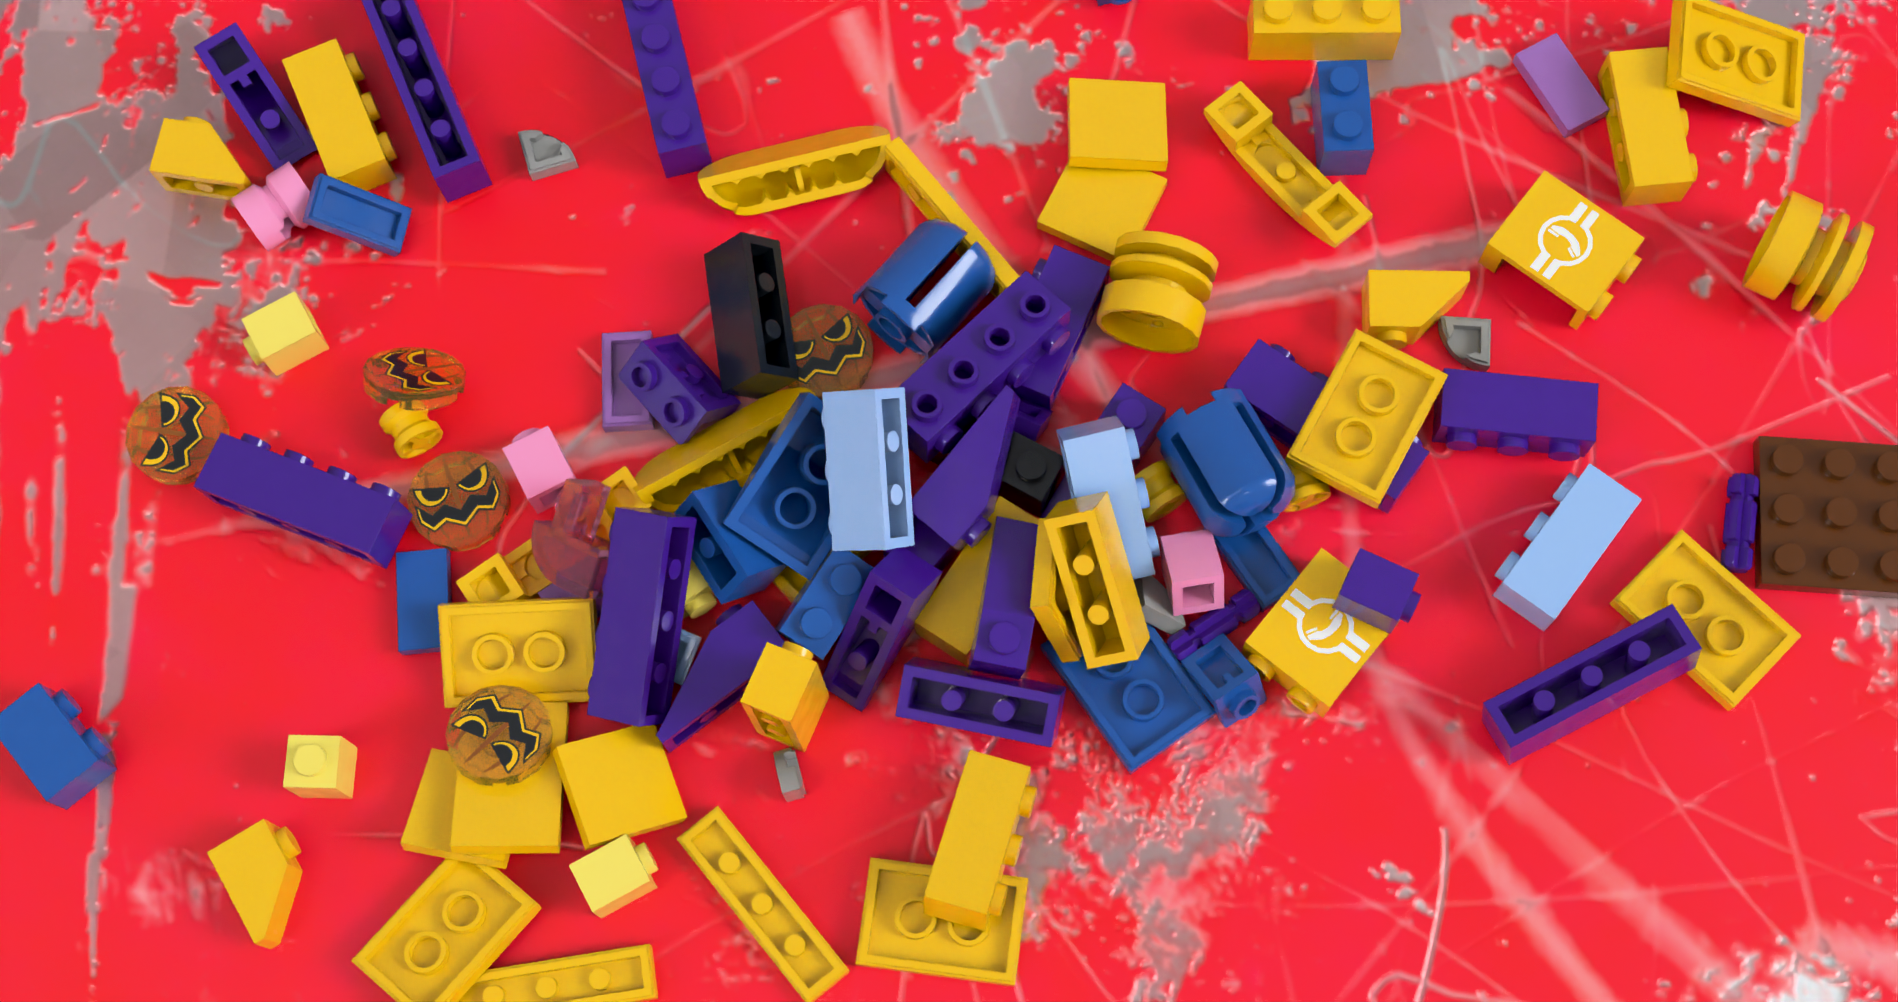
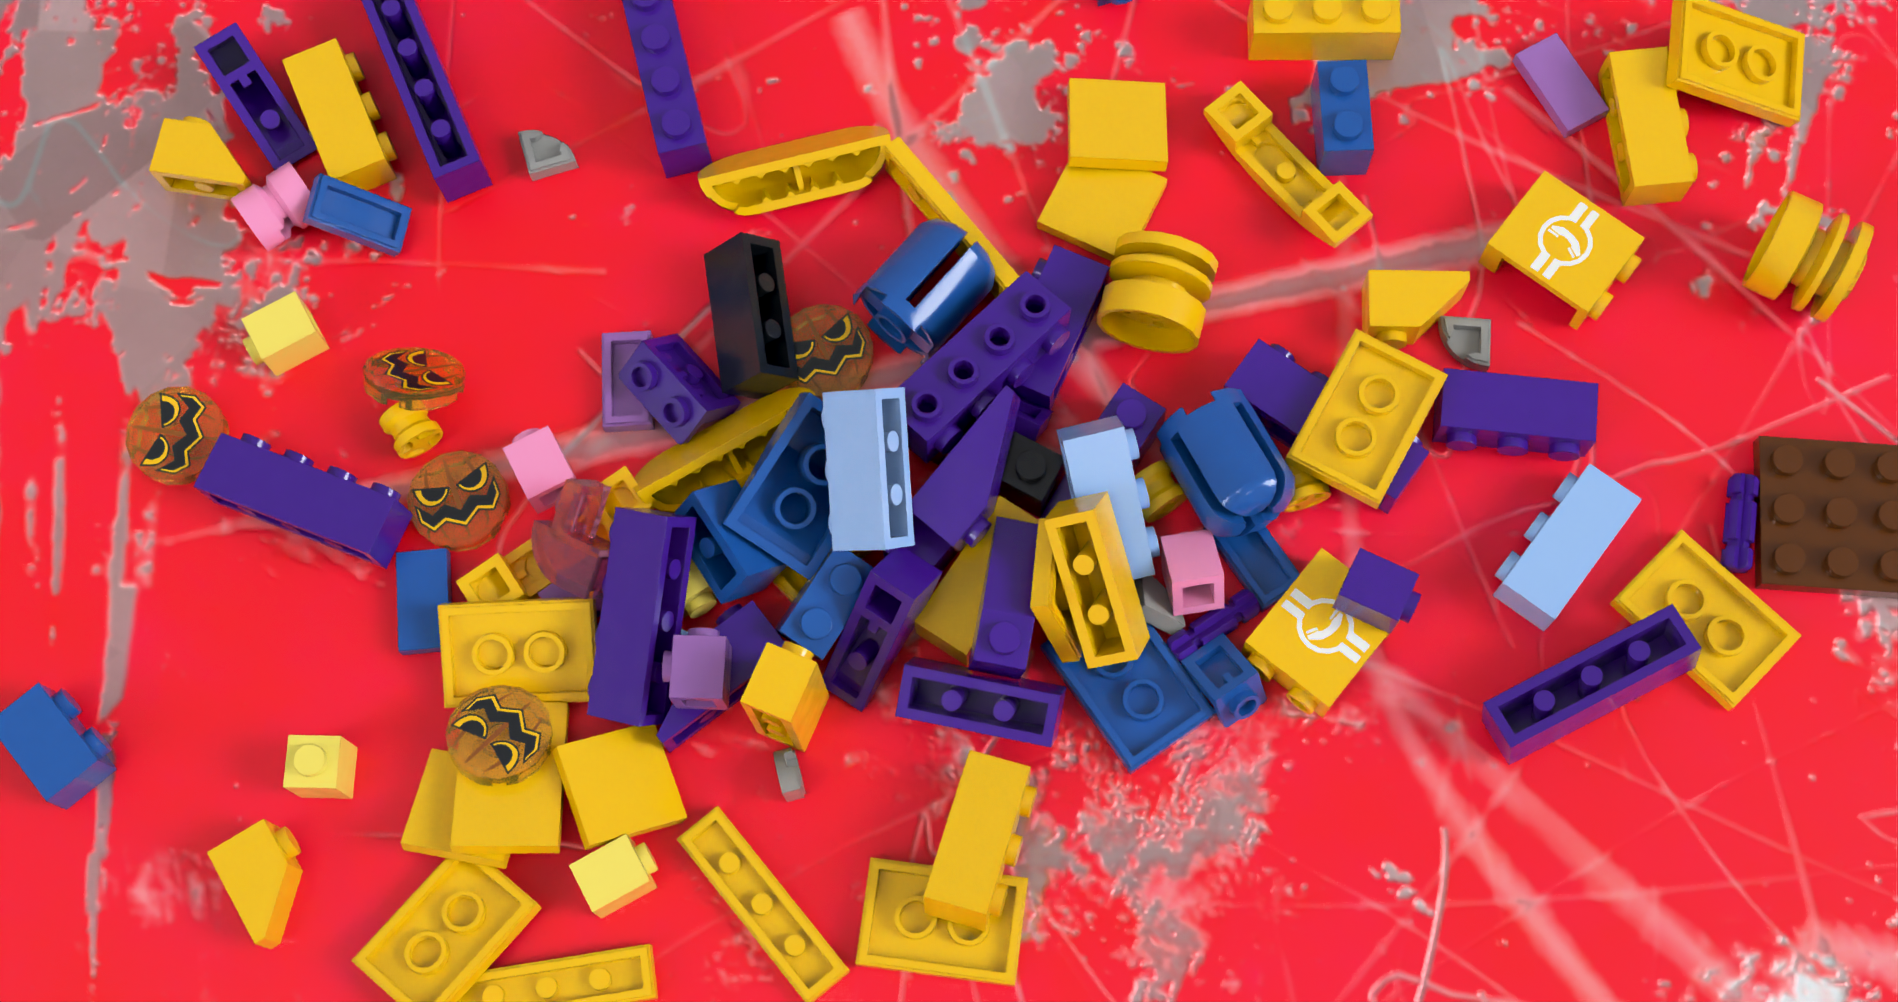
(699, 670): none -> medium lavender brick

